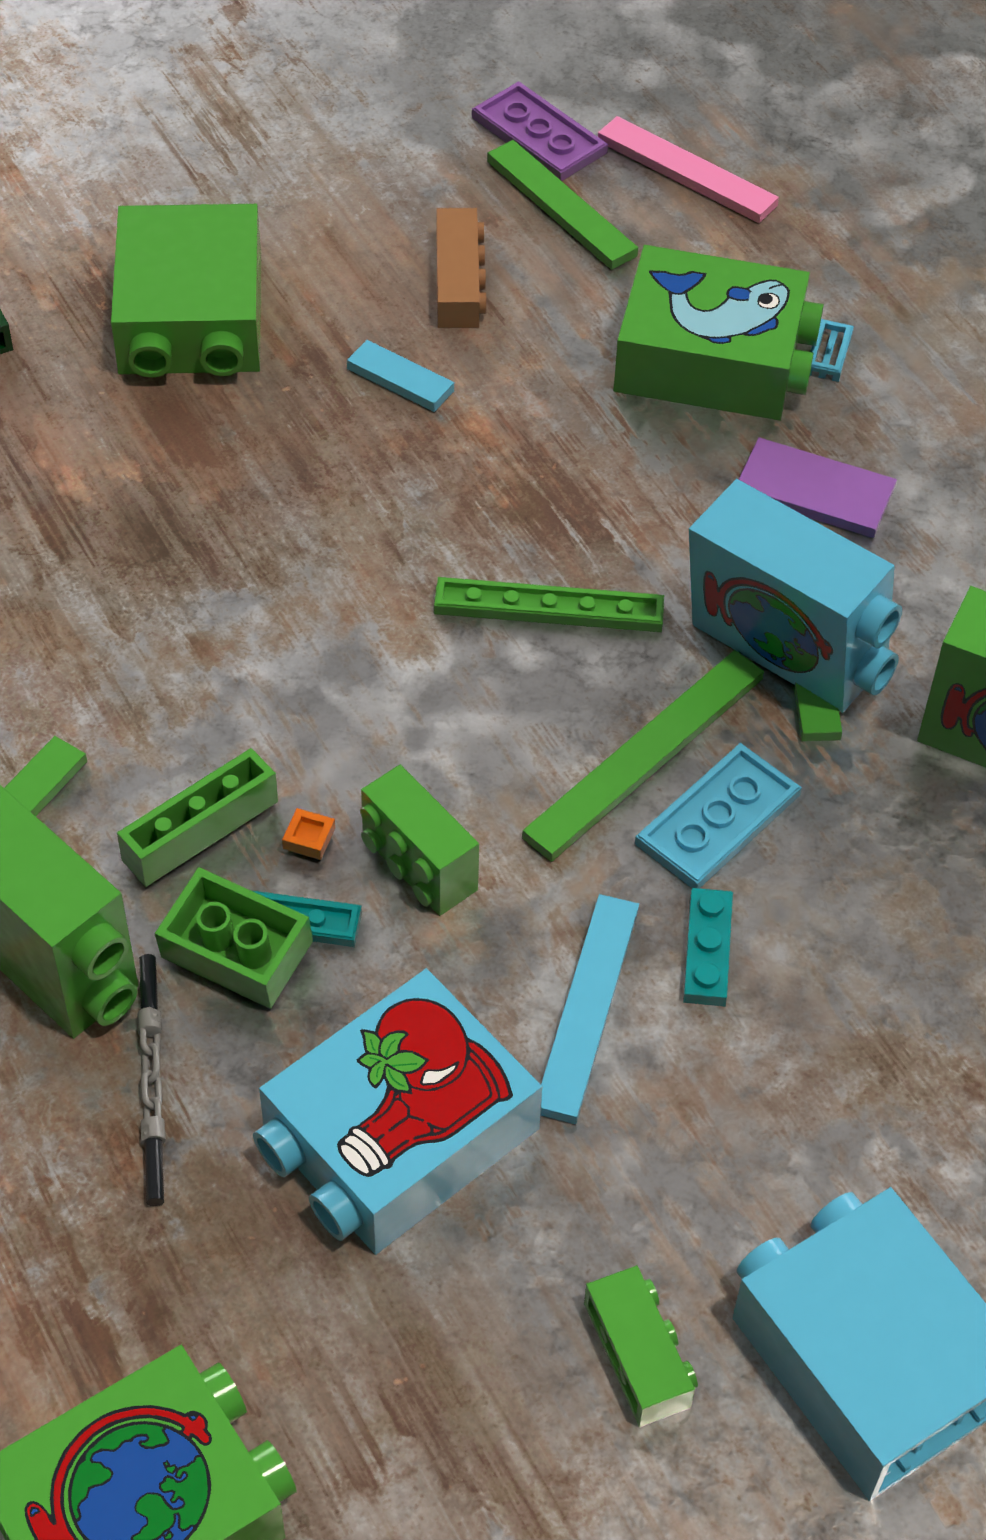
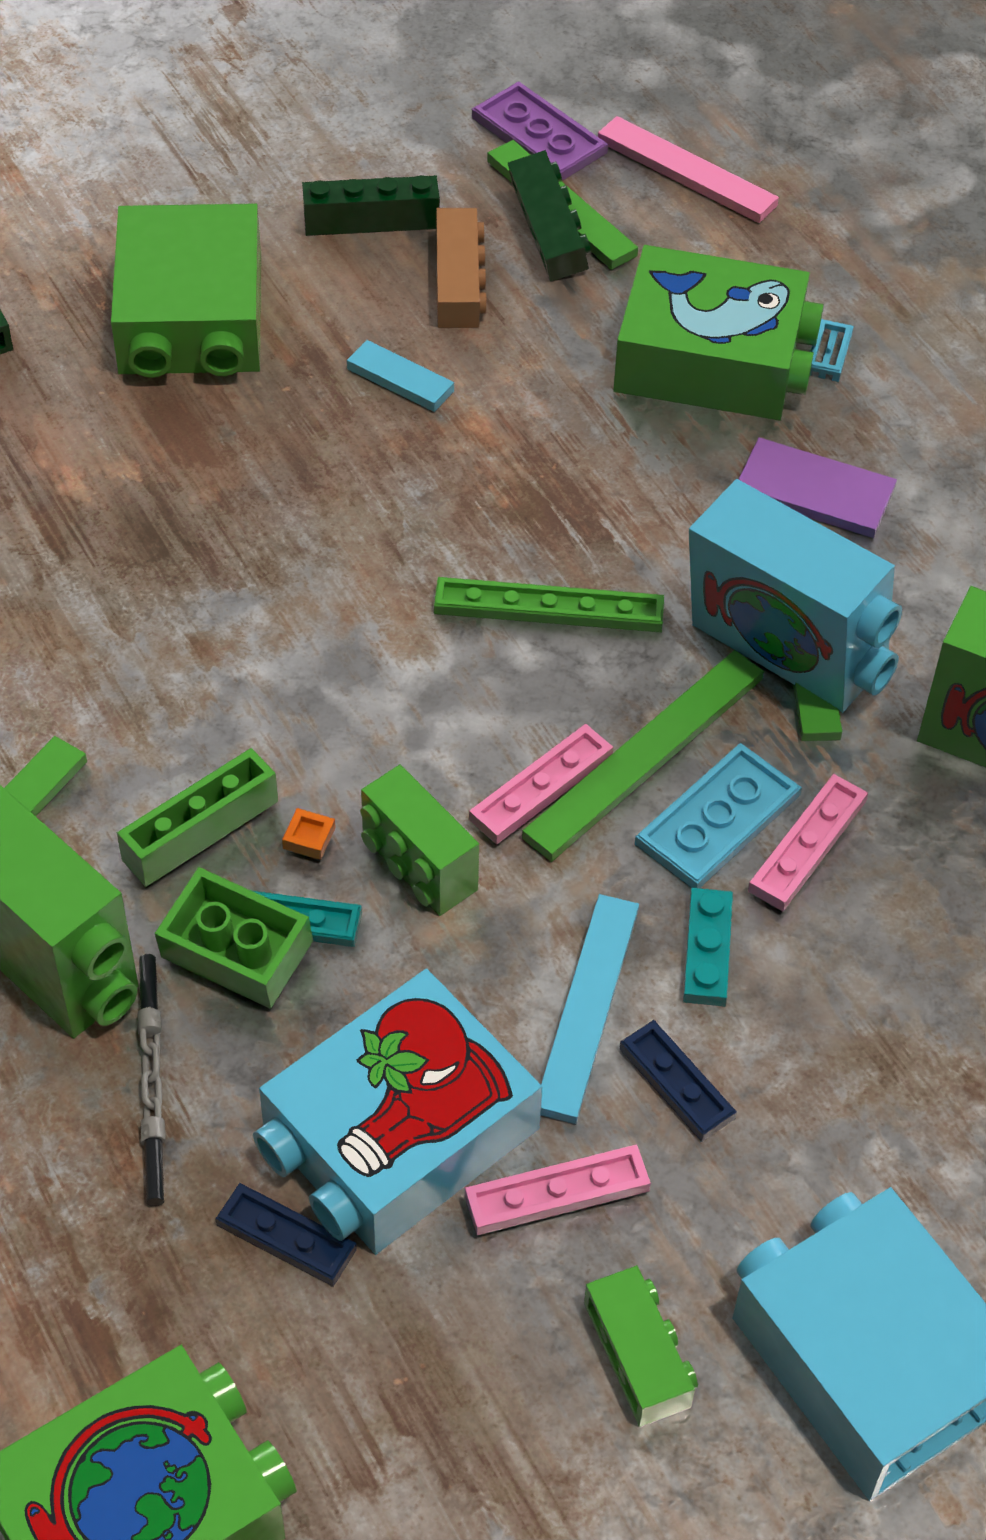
(285, 1234): none -> dark blue tile
(370, 205): none -> dark green brick
(540, 784): none -> bright pink plate
(549, 216): none -> dark green brick
(557, 1189): none -> bright pink plate
(678, 1080): none -> dark blue tile
(807, 842): none -> bright pink plate

